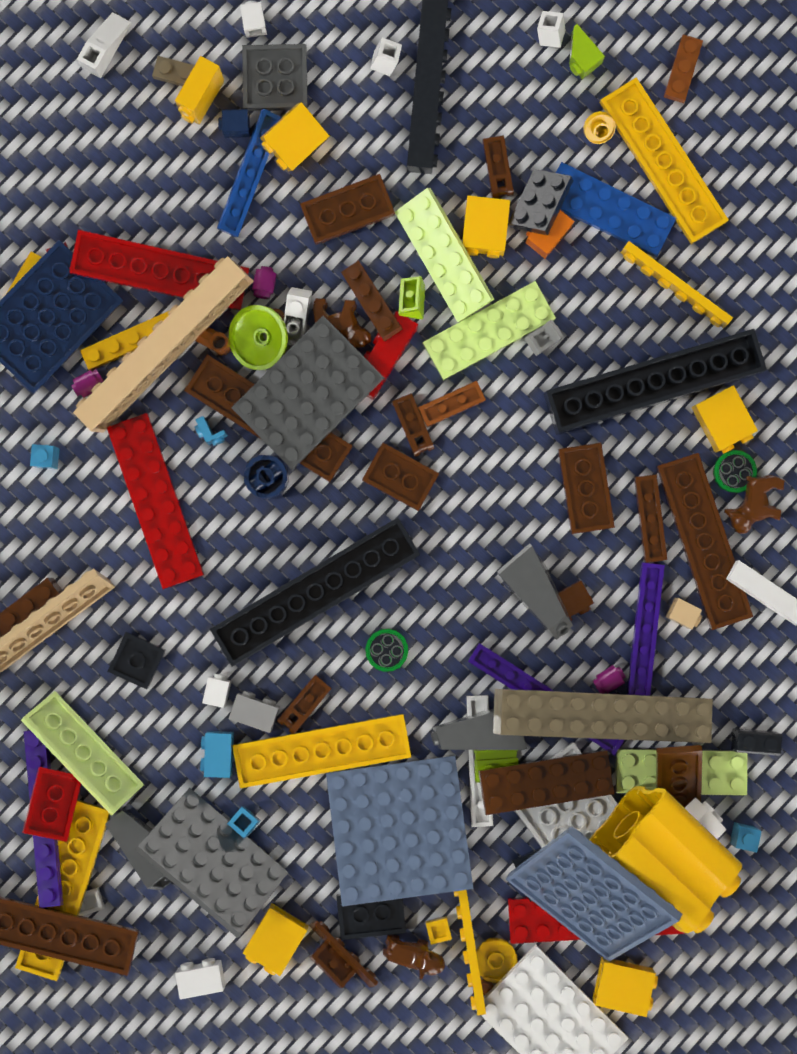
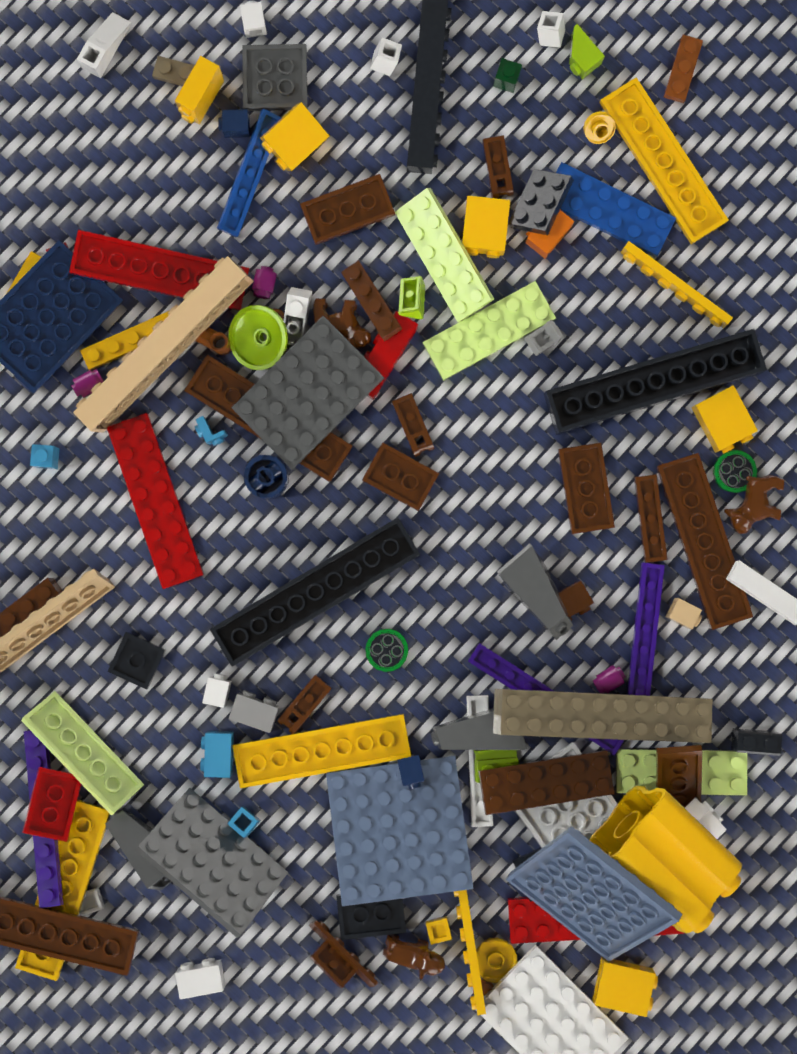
(275, 940): yellow brick -> none
(411, 772): none -> dark blue brick
(451, 404): dark orange plate -> none
(507, 75): none -> dark green brick
(745, 837): dark azure brick -> none

